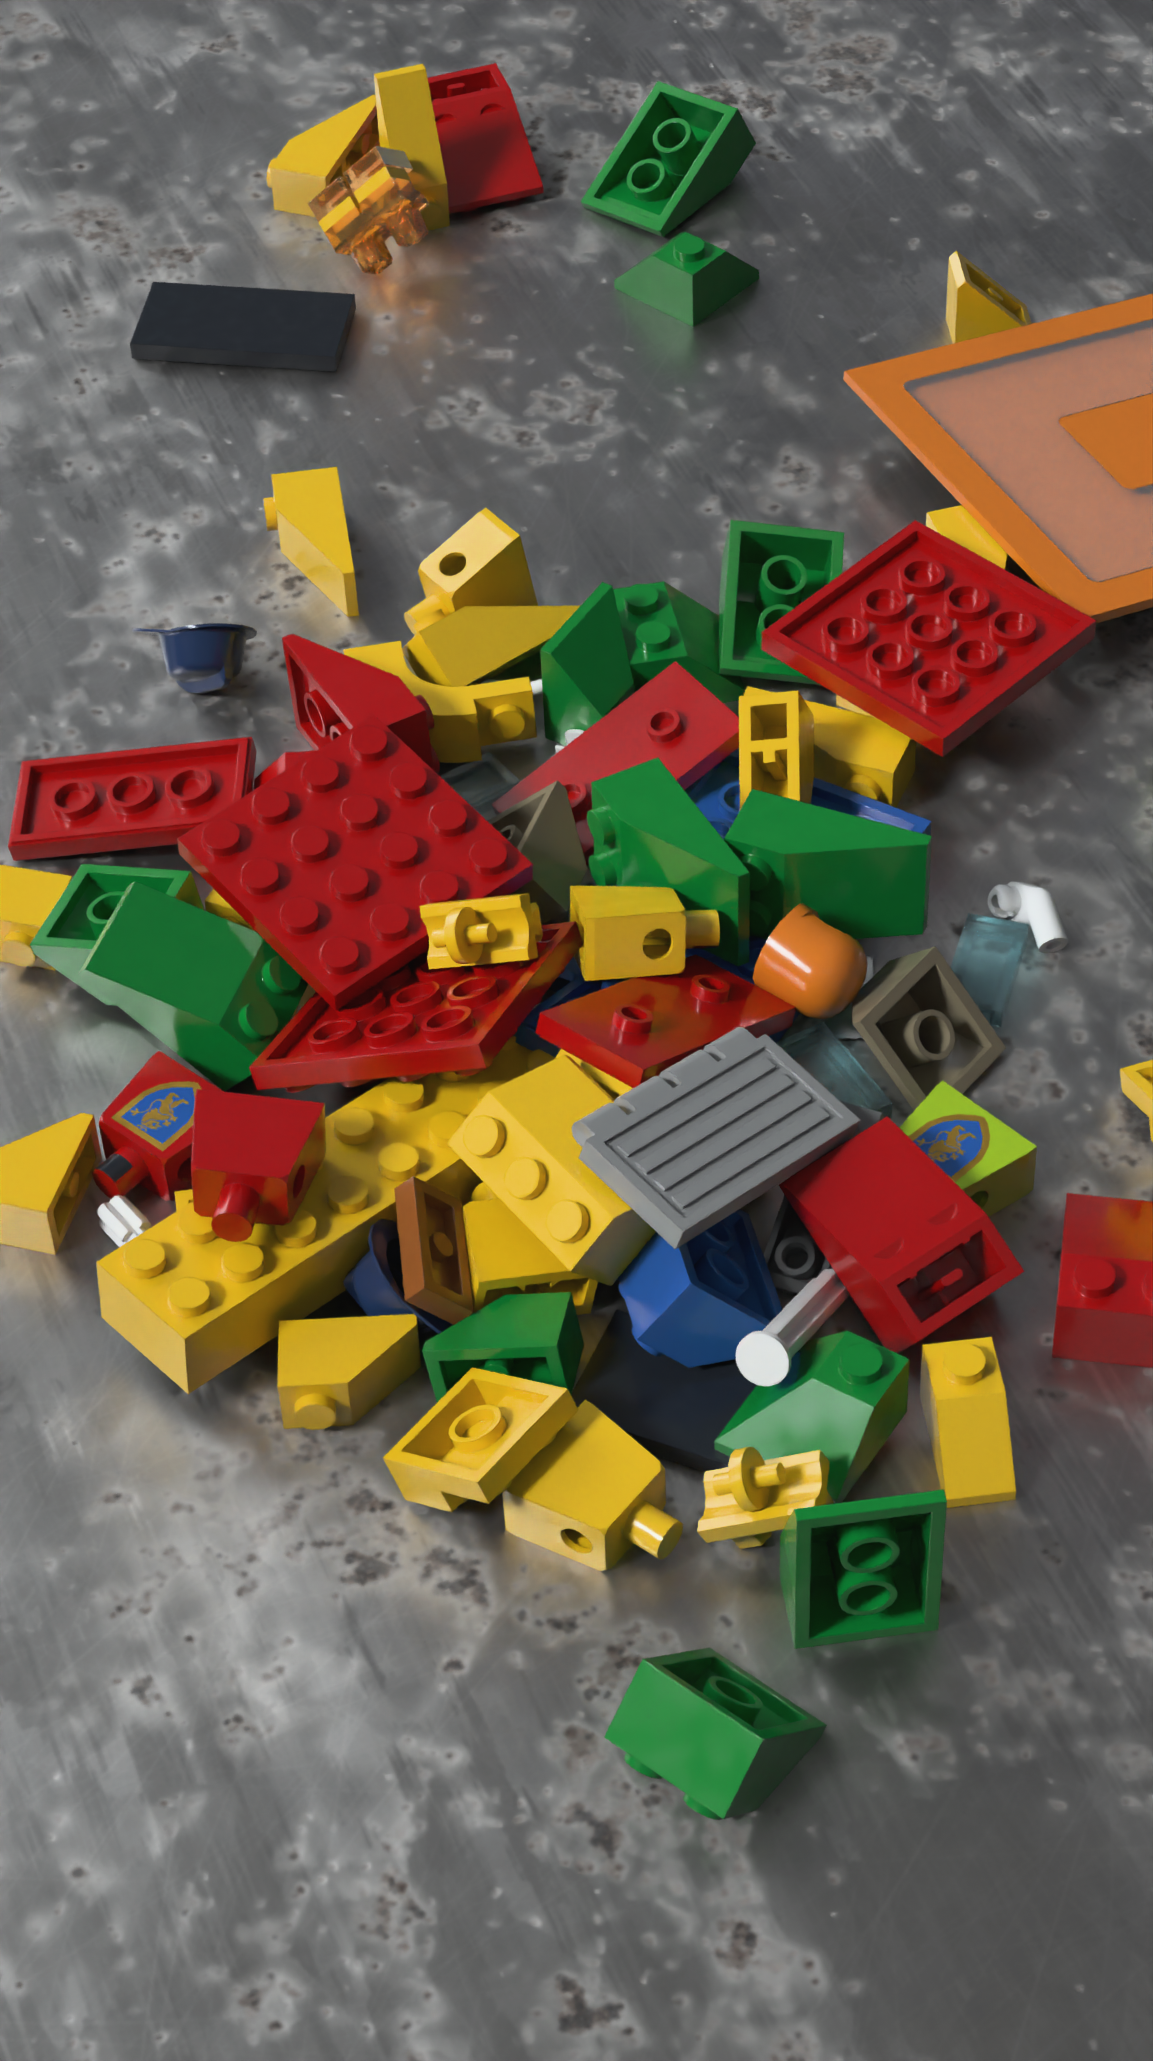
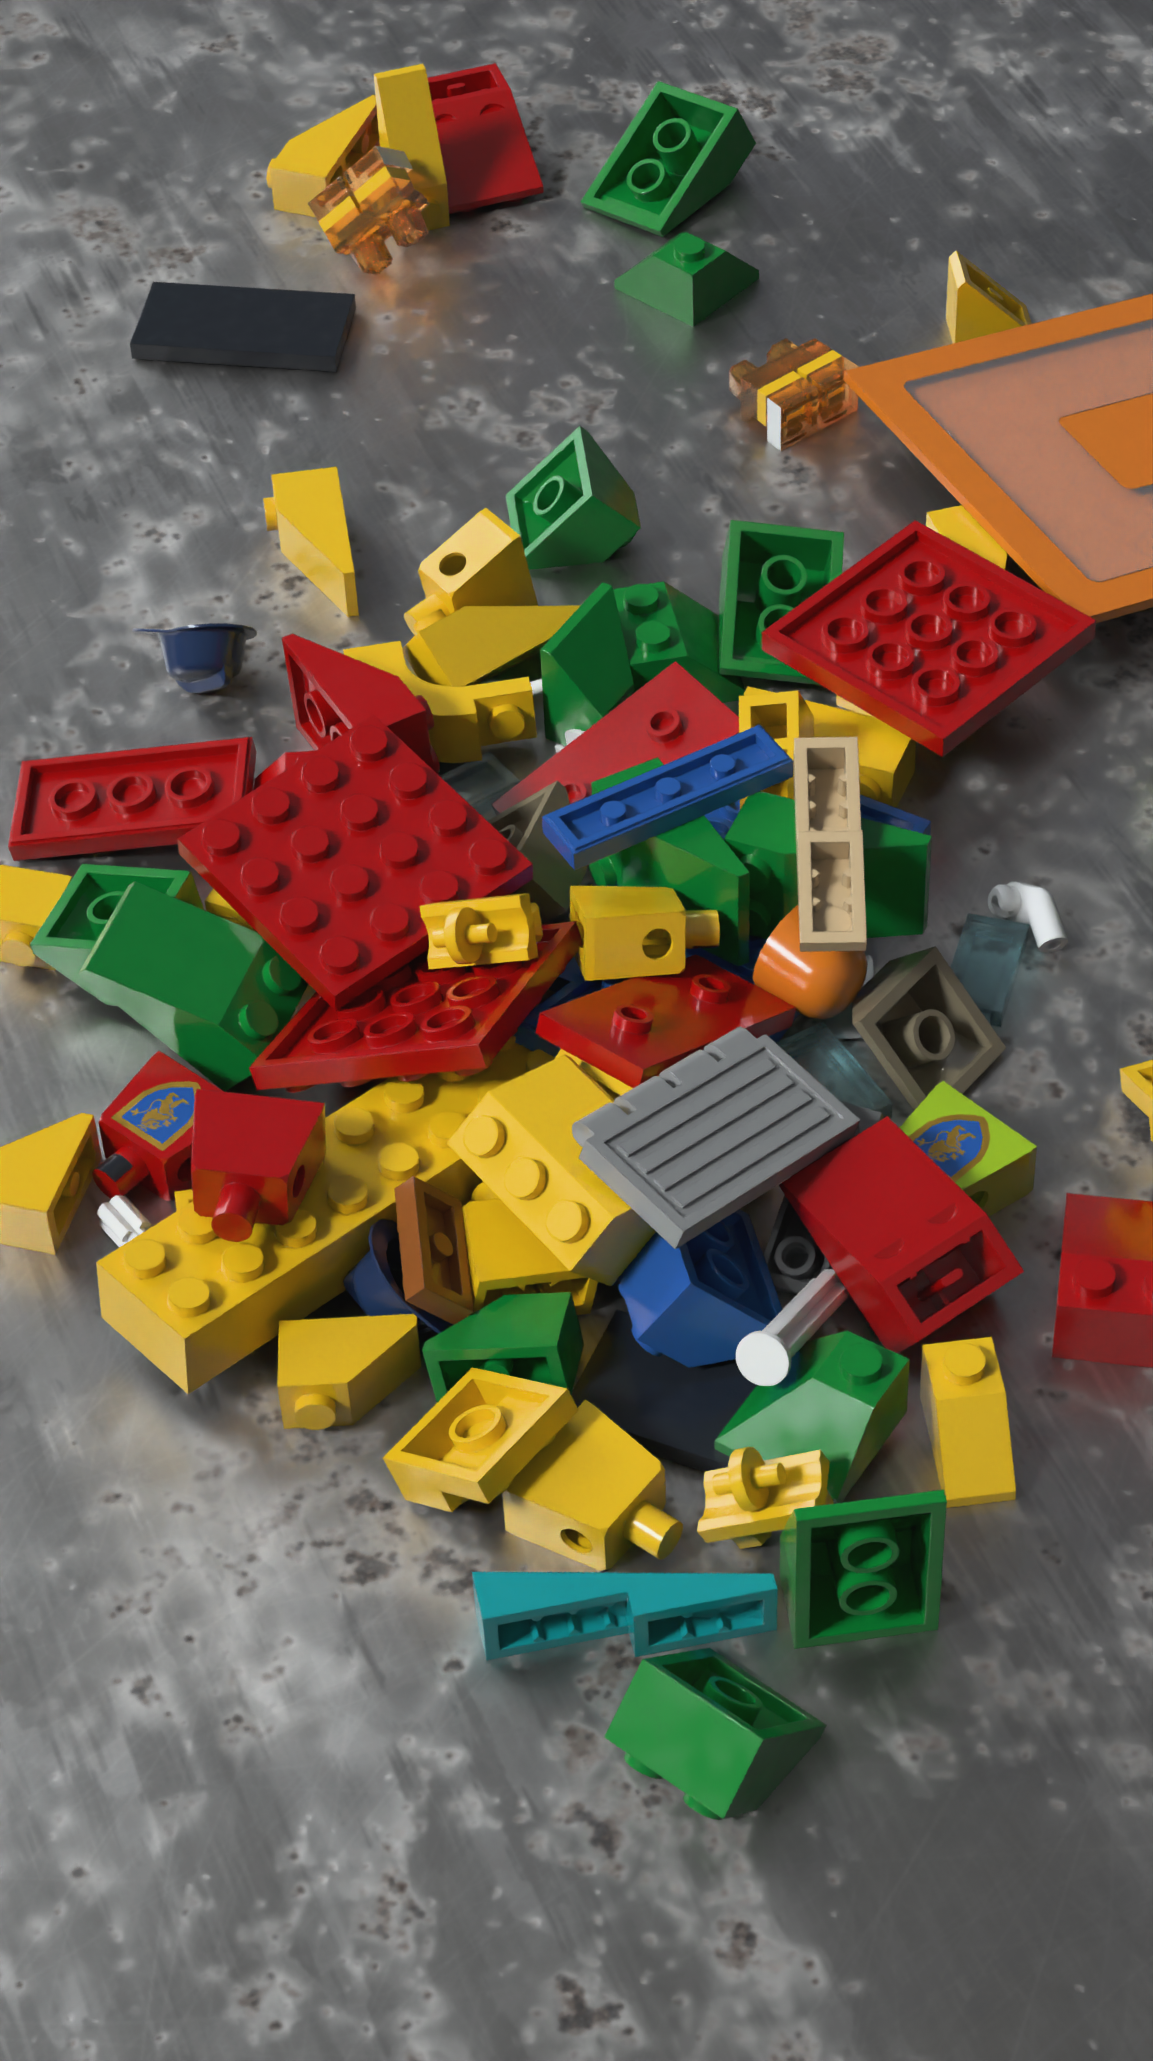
(573, 506): none -> green slope
(658, 1610): none -> teal slope
(667, 797): none -> blue tile
(794, 390): none -> clear orange hips
(829, 844): none -> tan slope

